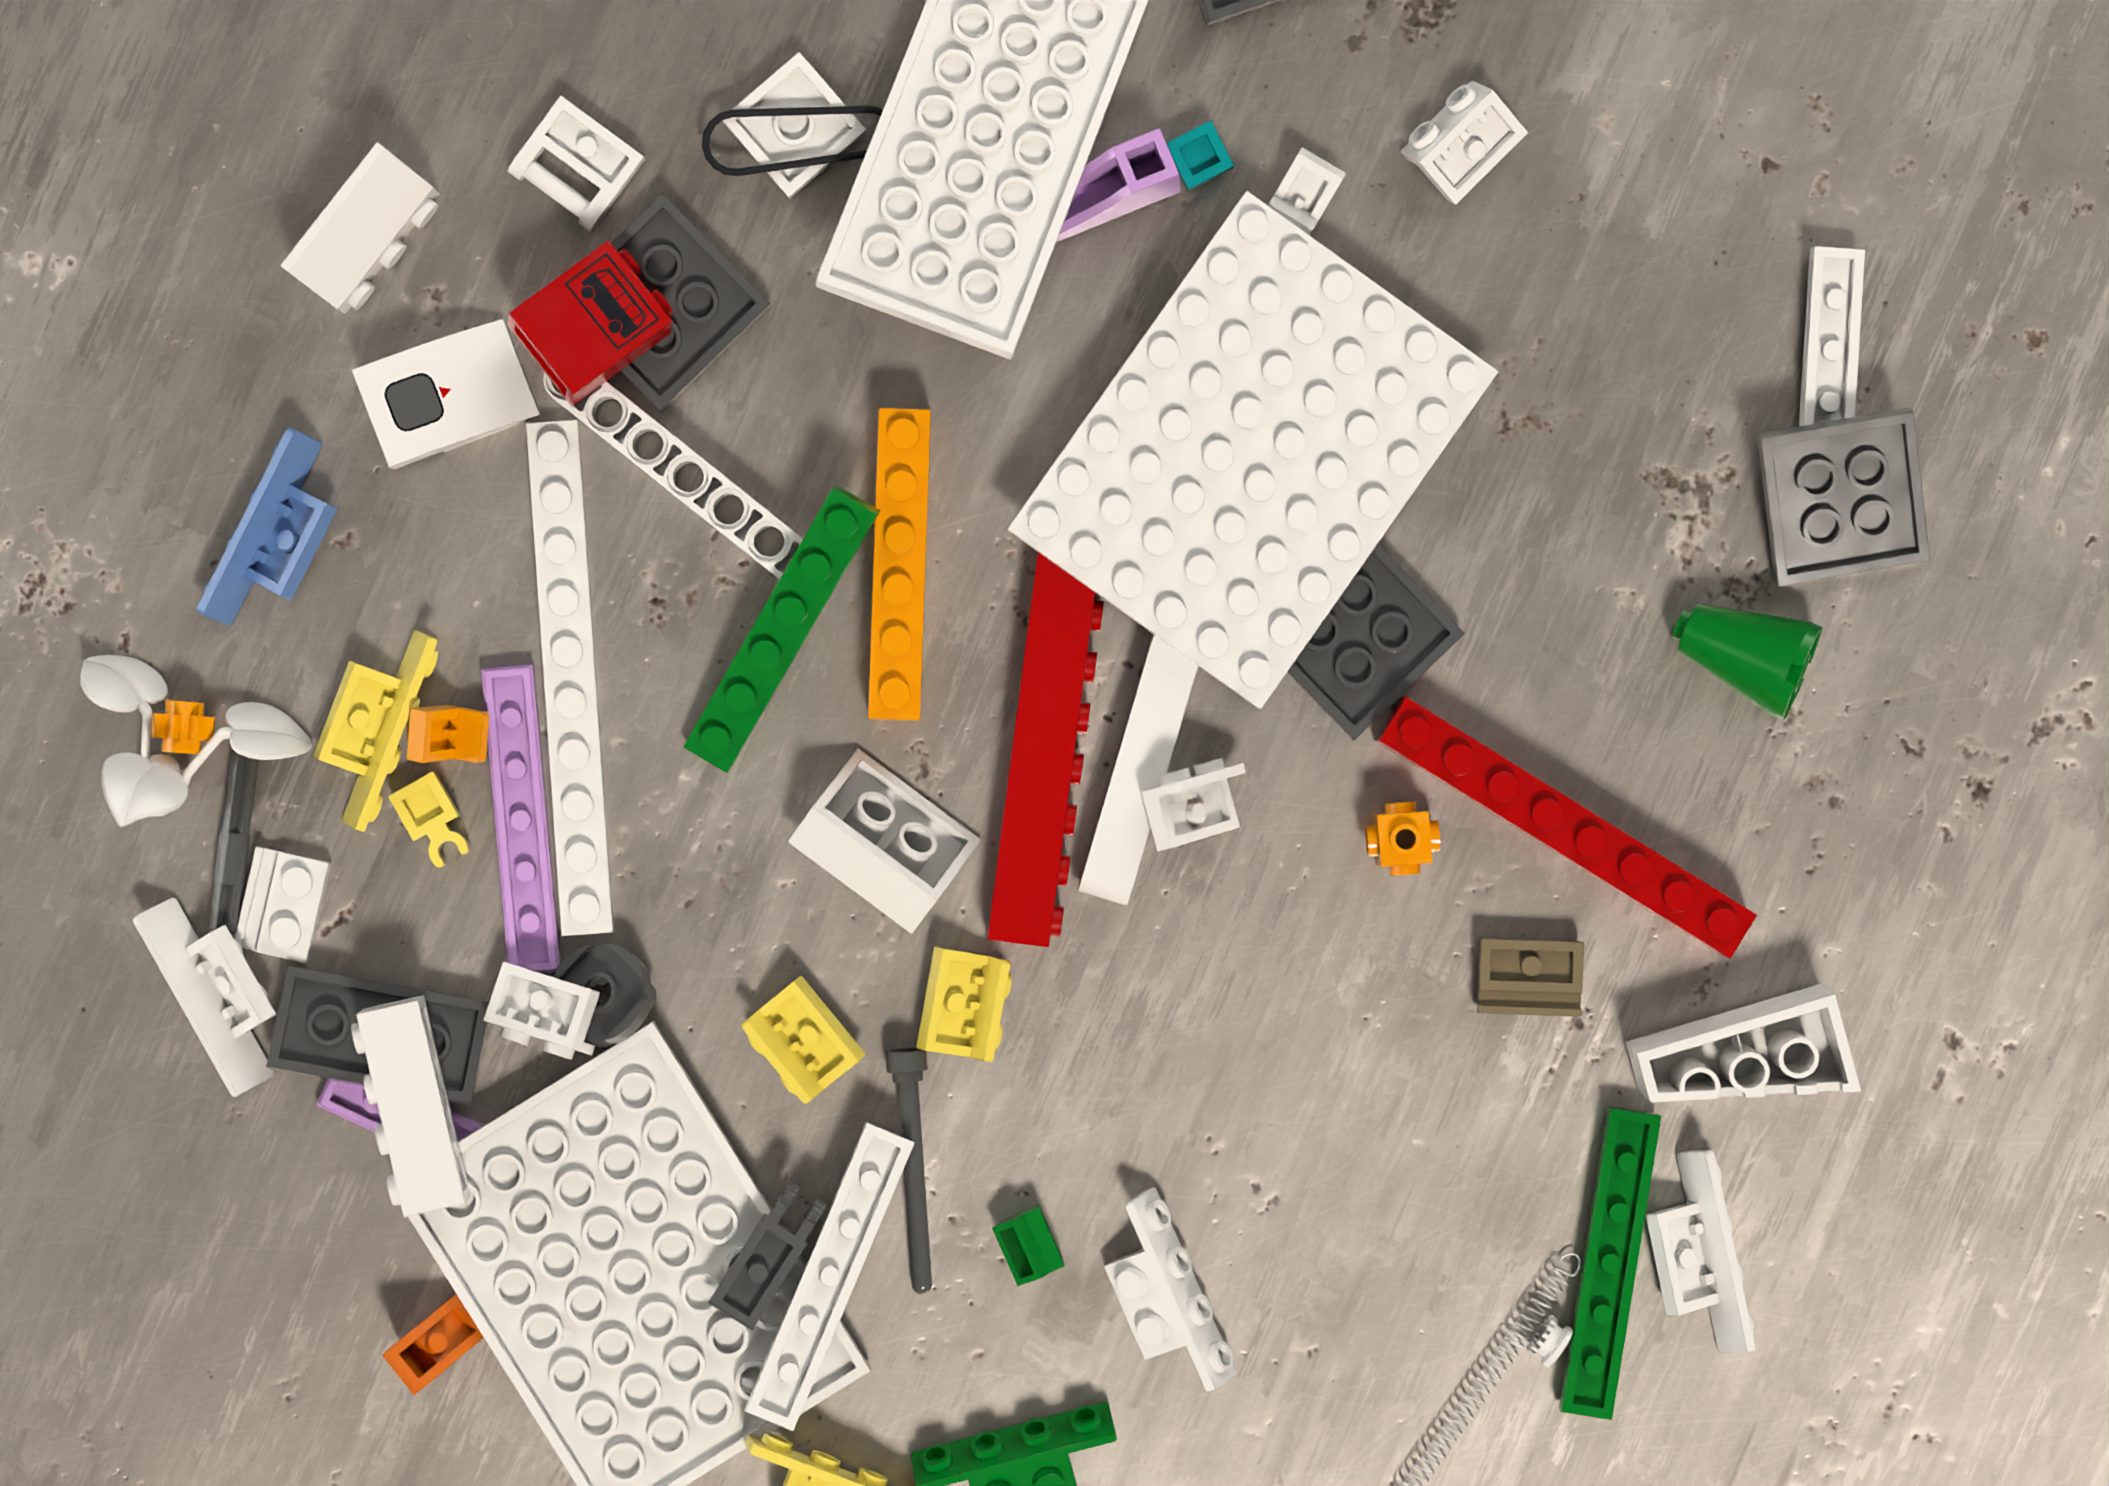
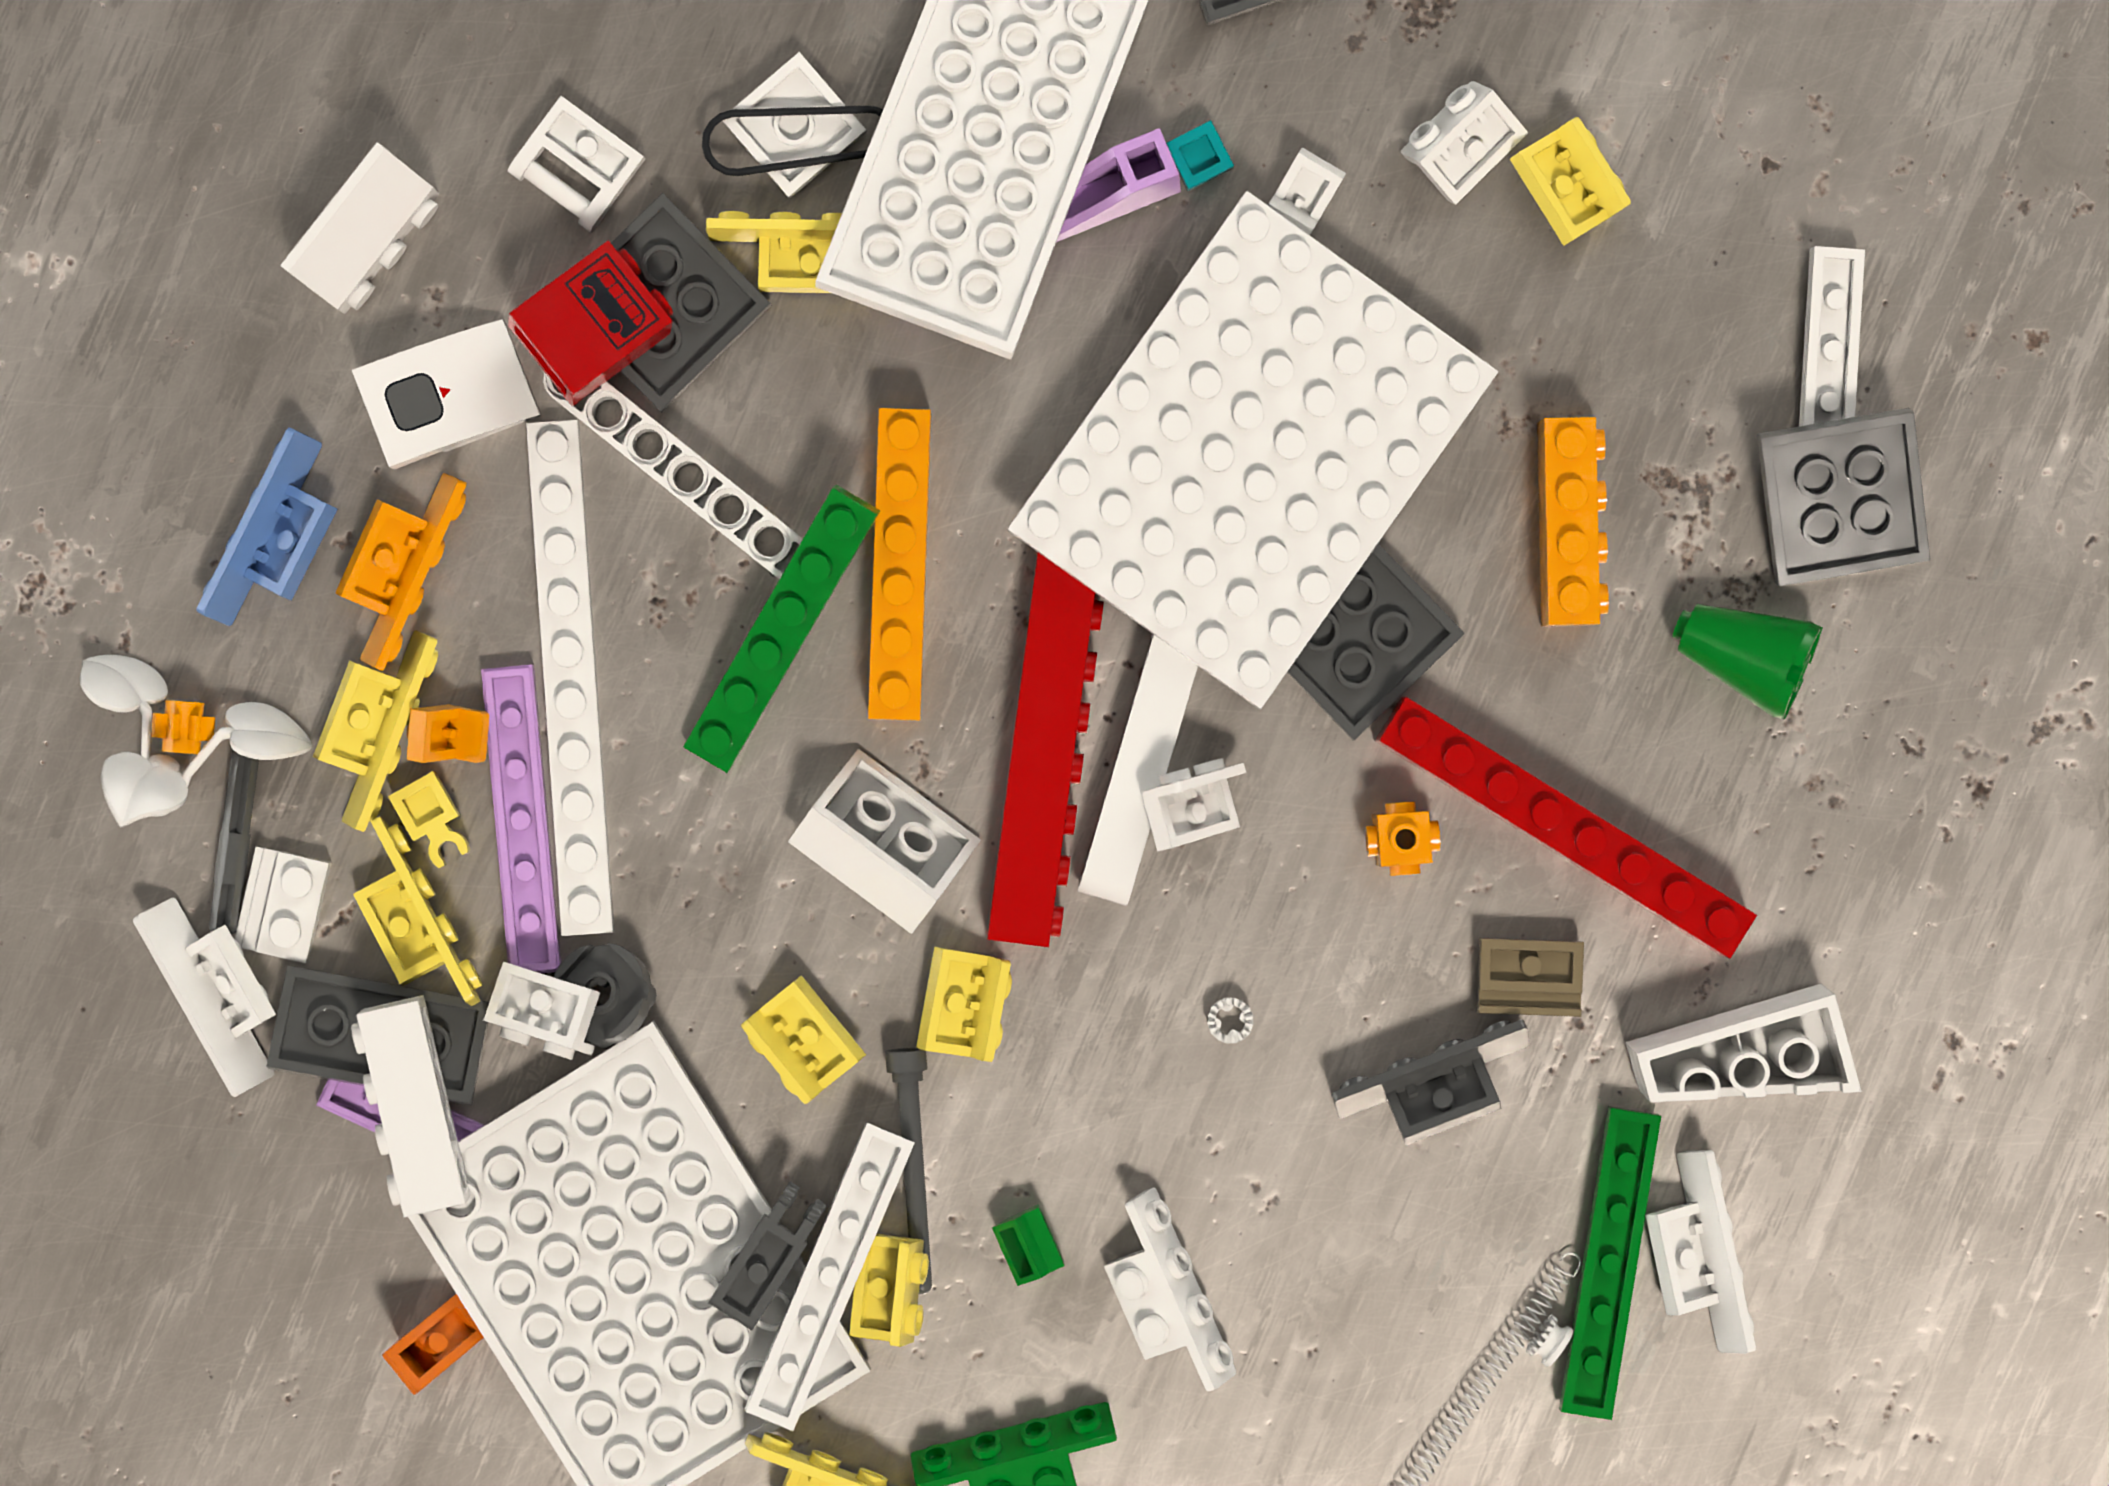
(393, 562): none -> light orange bracket
(406, 924): none -> light yellow bracket
(788, 246): none -> light yellow bracket
(888, 1291): none -> light yellow bracket
(1245, 1016): none -> white bush
(1438, 1088): none -> dark grey bracket
(1569, 521): none -> light orange brick
(1571, 180): none -> light yellow bracket

